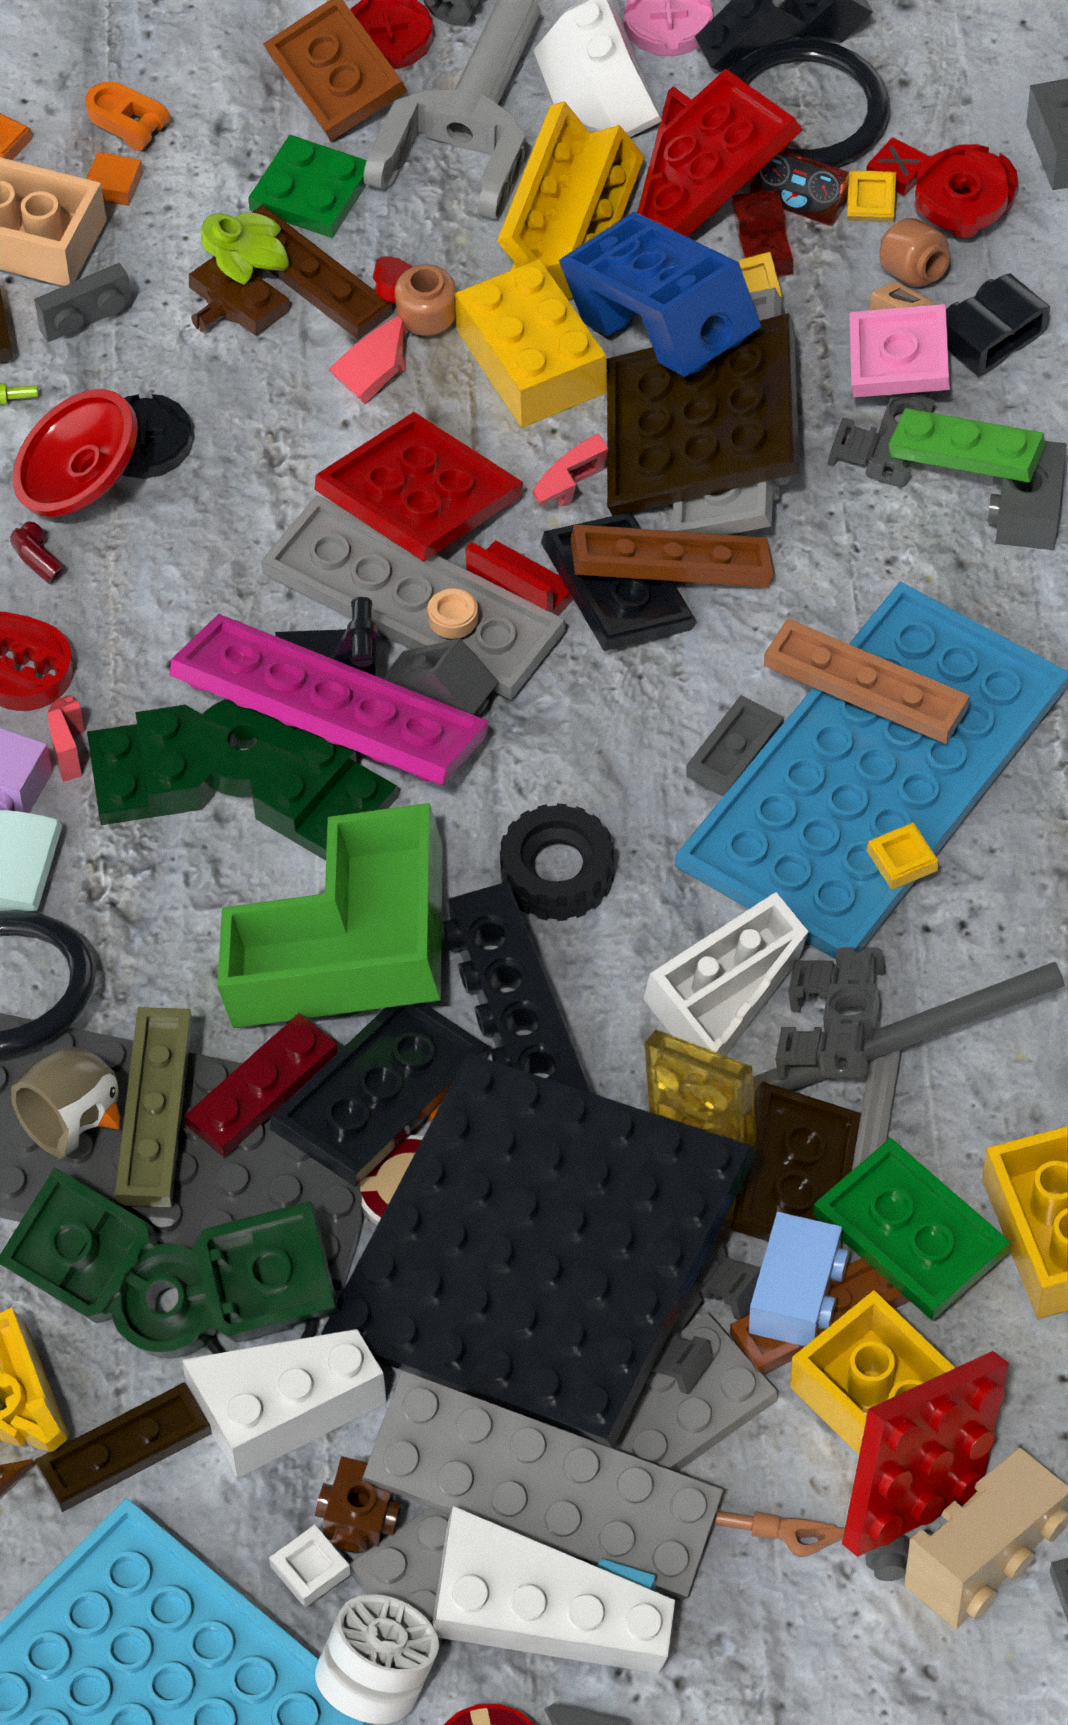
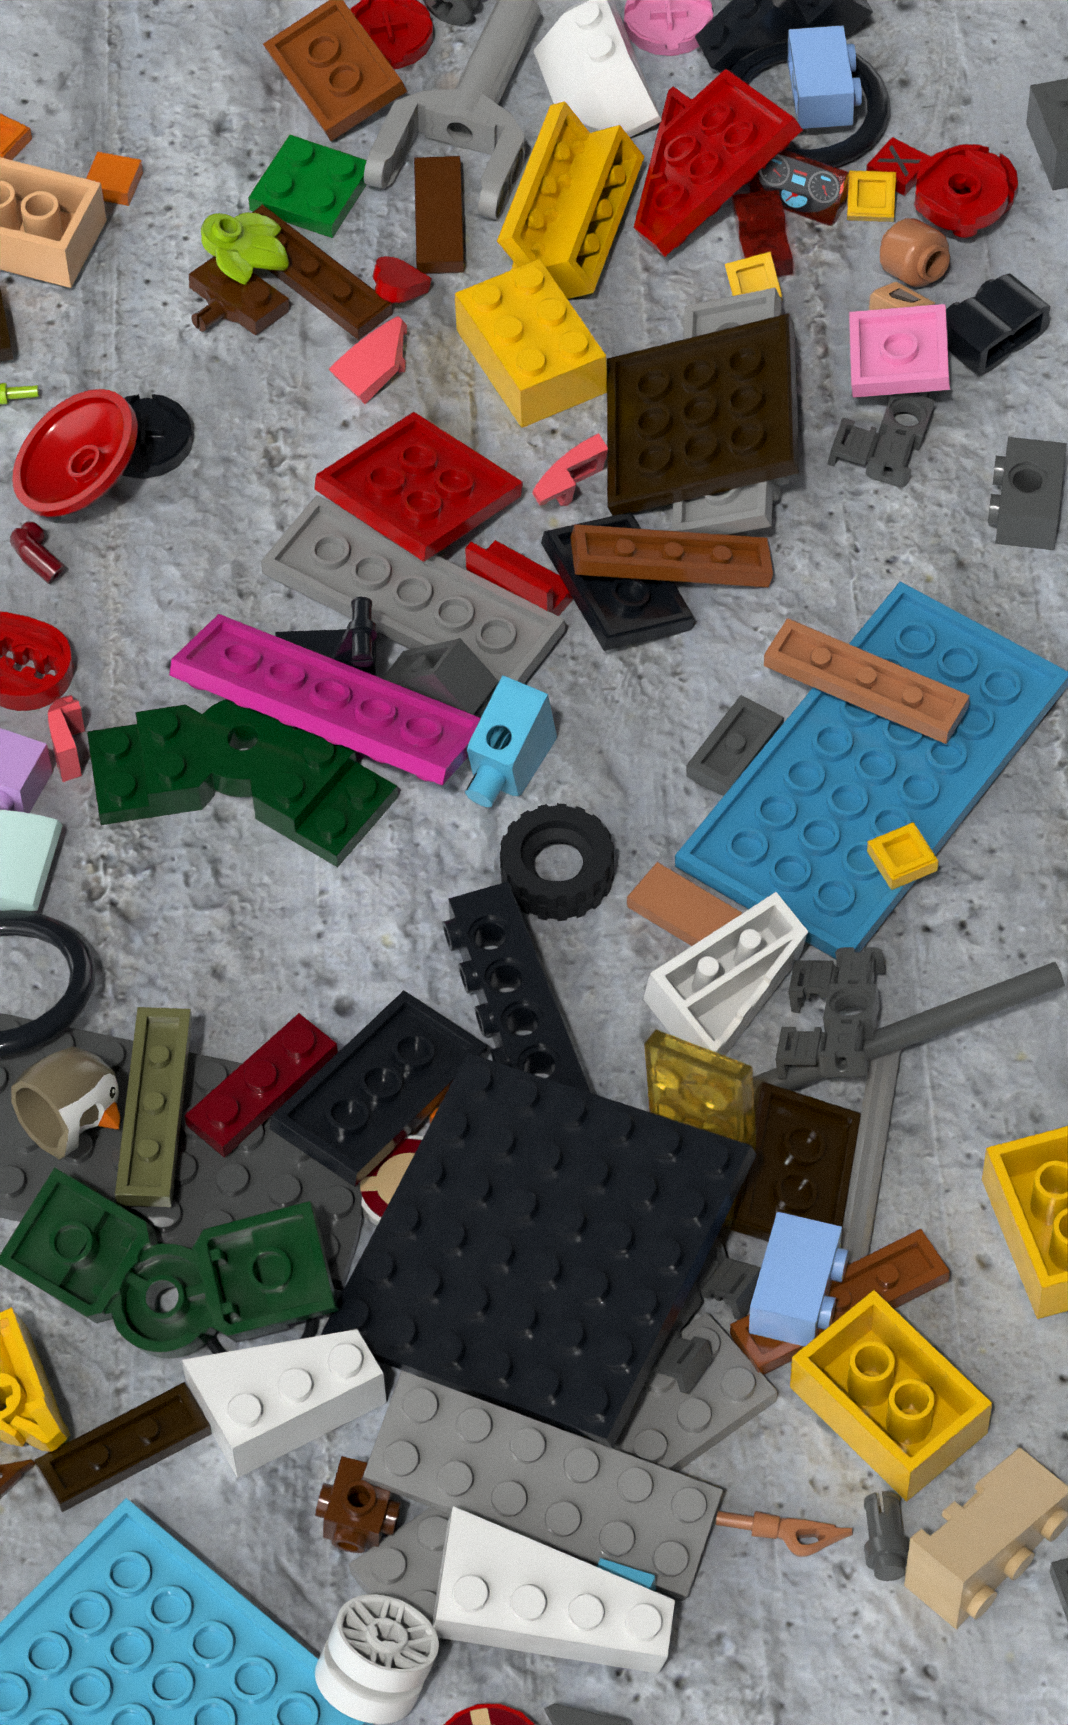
(83, 302): dark grey plate -> none
(113, 104): orange plate -> none
(310, 1566): white plate -> none
(357, 945): bright green piece -> none
(426, 299): nougat head -> none
(438, 214): none -> reddish brown tile
(452, 613): light nougat tile -> none
(509, 741): none -> medium azure torso
(679, 905): none -> nougat tile
(683, 290): blue plate -> none
(822, 77): none -> light blue brick
(912, 1228): green plate -> none
(924, 1452): red plate -> none
(967, 445): bright green plate -> none

